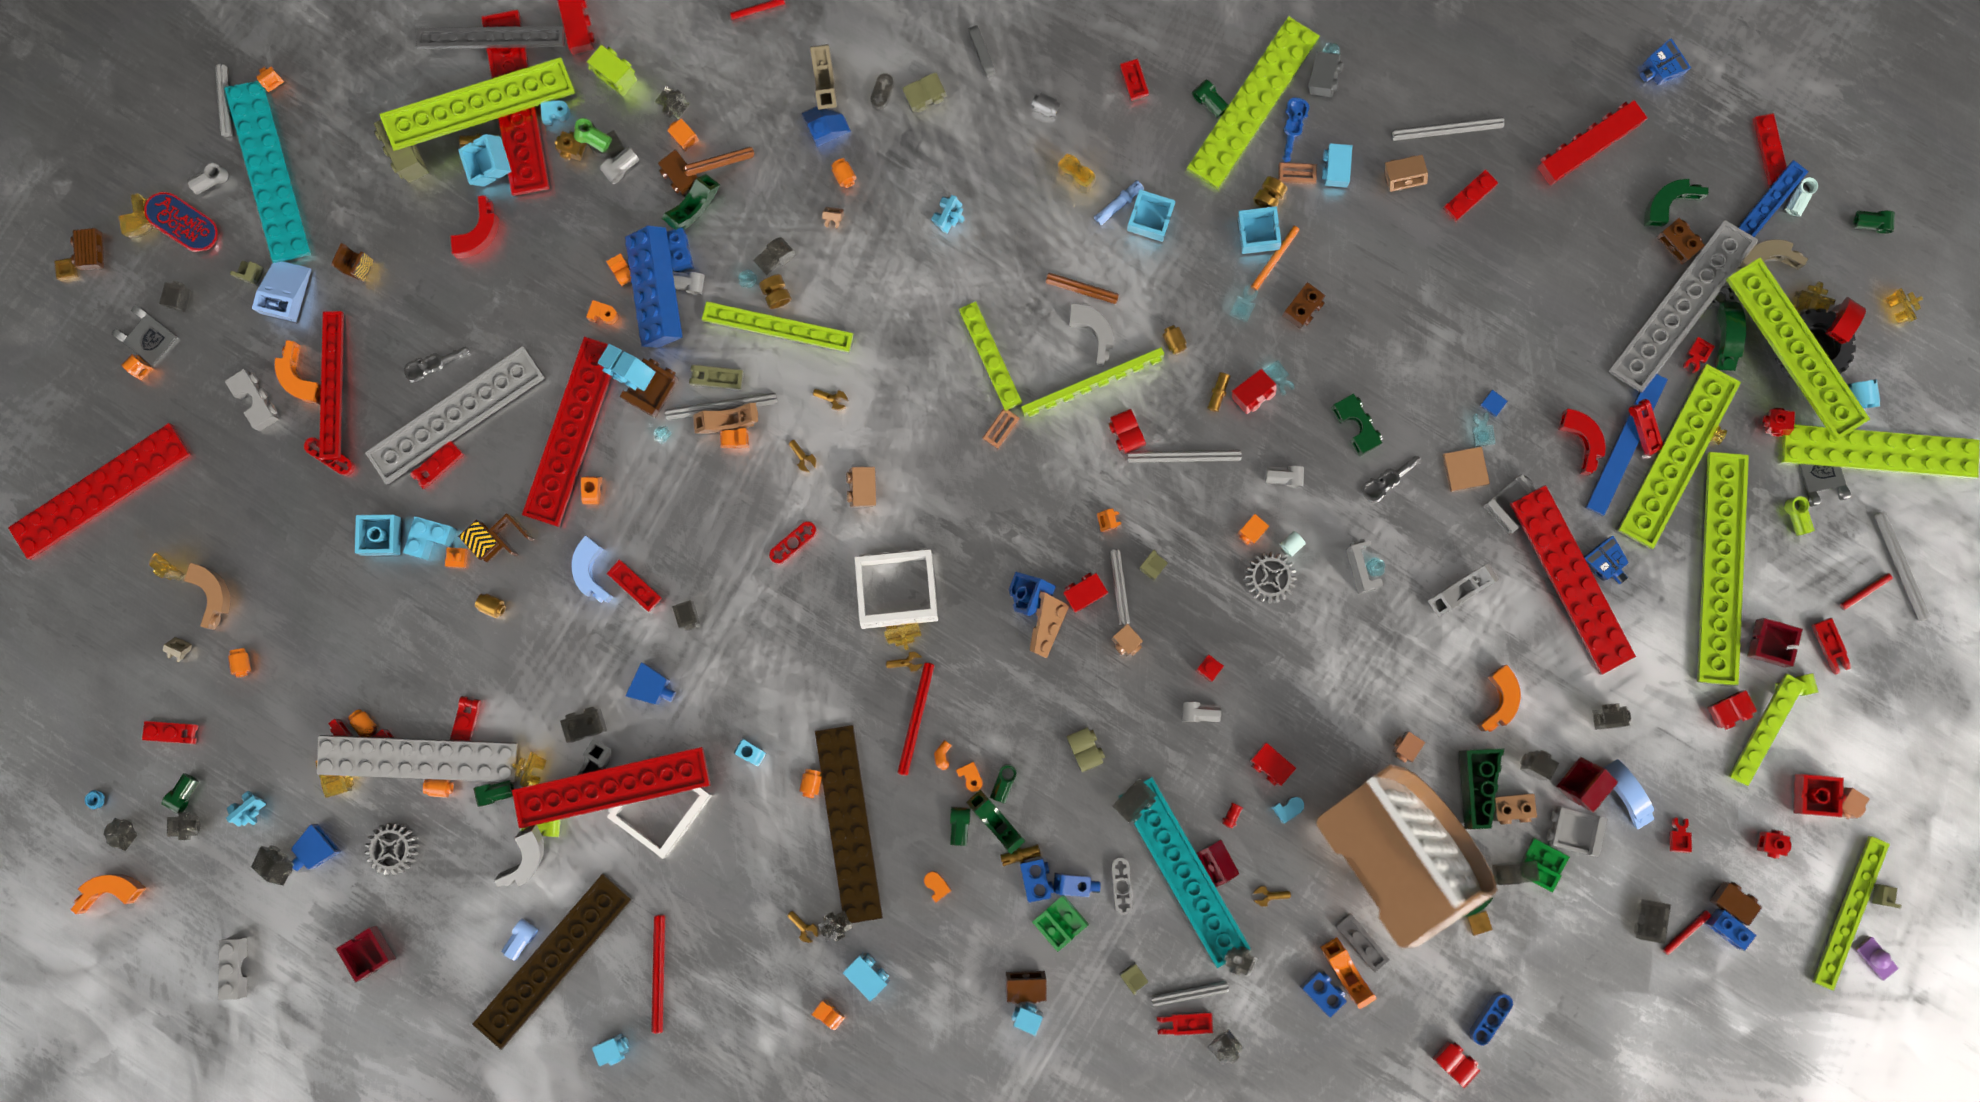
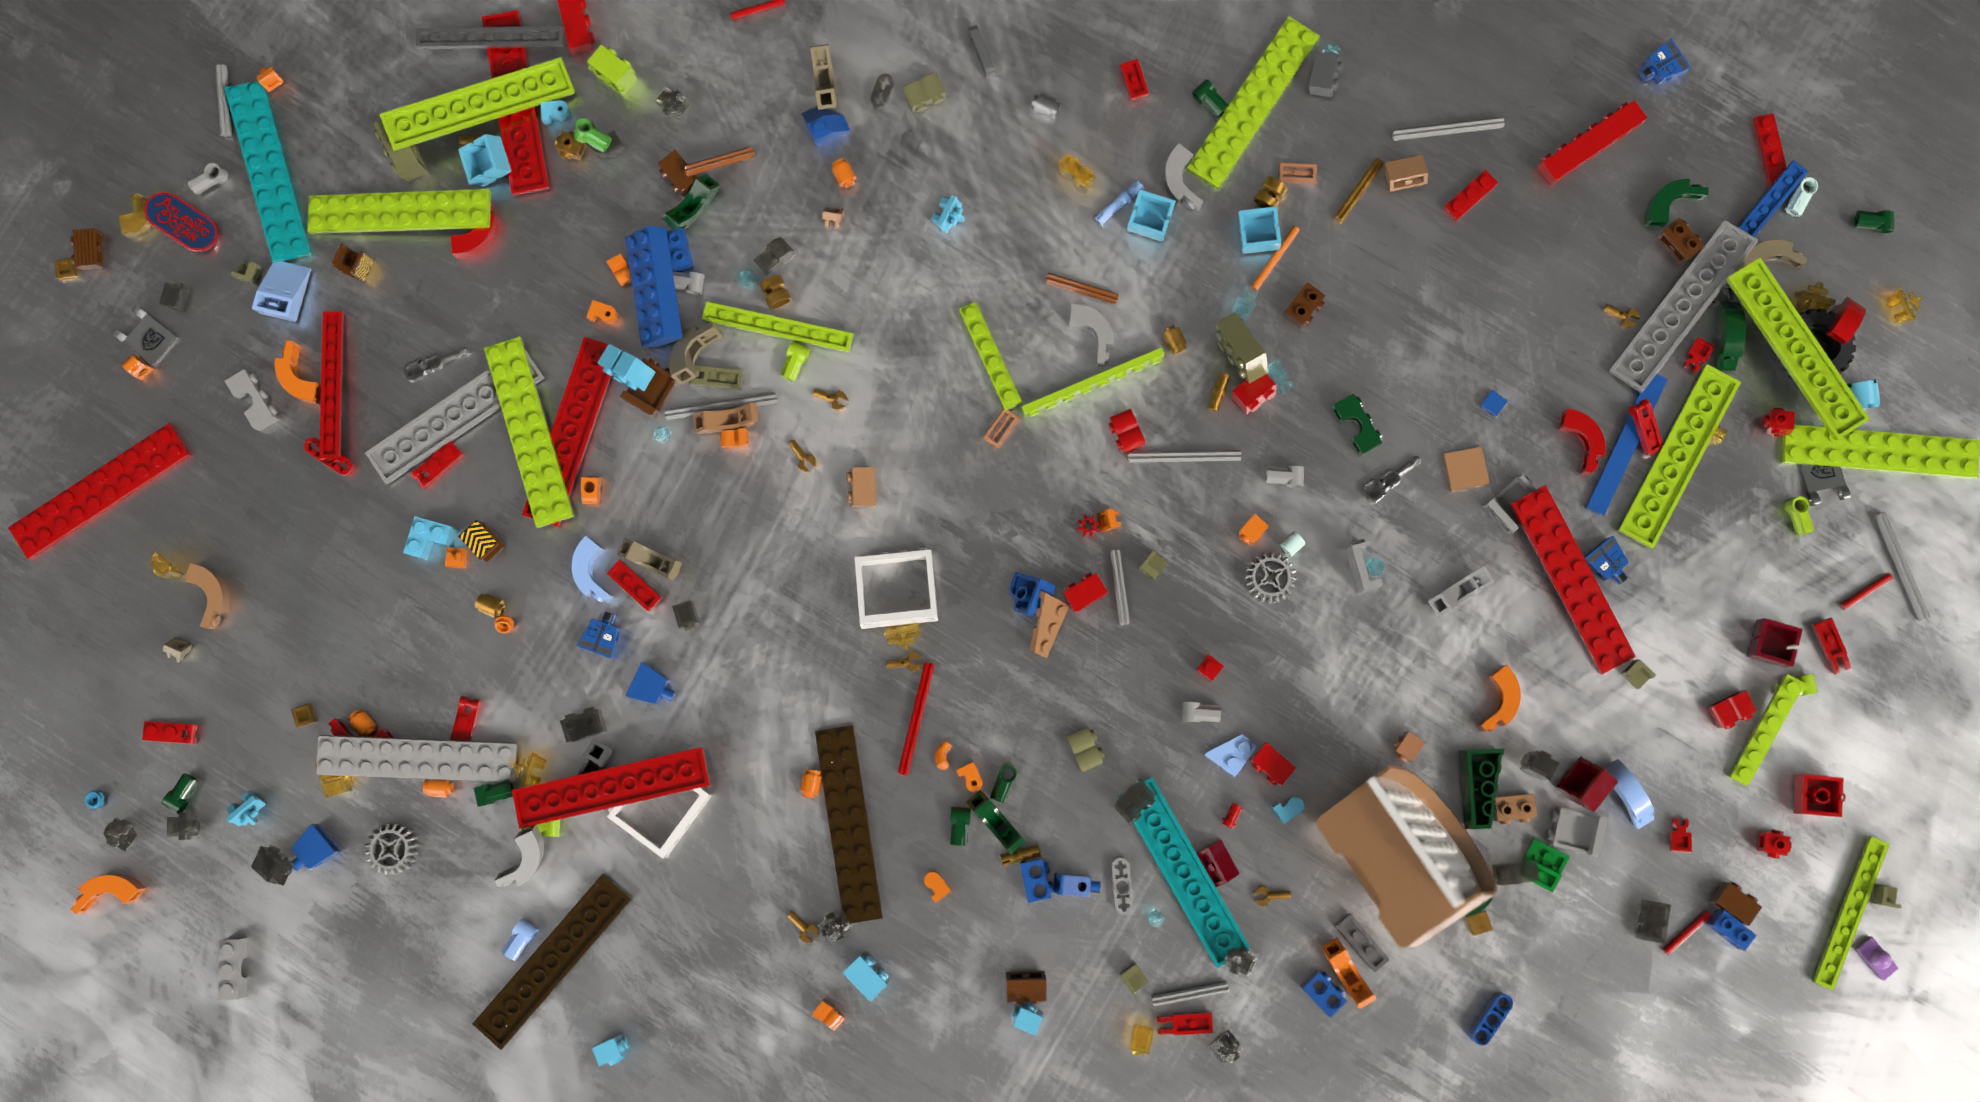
(239, 662): orange brick -> none
(303, 715): none -> pearl gold tile
(365, 955): dark red piece -> none
(377, 535): medium azure brick -> none
(399, 211): none -> lime plate
(497, 528): reddish brown piece -> none
(504, 623): none -> orange plate
(529, 432): none -> lime plate
(601, 636): none -> blue torso
(615, 168): light grey piece -> none
(649, 559): none -> dark tan arch
(658, 974): red axle -> none
(682, 134): orange brick -> none
(687, 349): none -> dark tan arch
(749, 752): medium azure leg -> none
(796, 357): none -> lime piece
(807, 537): red beam -> none
(1060, 923): green slope -> none
(1085, 531): none -> red gear
(1127, 641): medium nougat brick -> none
(1141, 1040): none -> clear yellow brick
(1156, 918): none -> clear light blue plate
(1175, 187): none -> light grey arch
(1232, 754): none -> light blue wing
(1241, 348): none -> olive brick
(1297, 111): blue piece -> none
(1338, 165): medium azure brick -> none
(1359, 190): none -> pearl gold axle
(1456, 1064): red brick -> none
(1483, 434): clear light blue plate -> none
(1611, 716): clear smoke brick -> none
(1623, 315): none -> pearl gold bar
(1638, 673): none -> olive panel
(1722, 568): lime plate -> none
(1854, 804): nougat brick -> none

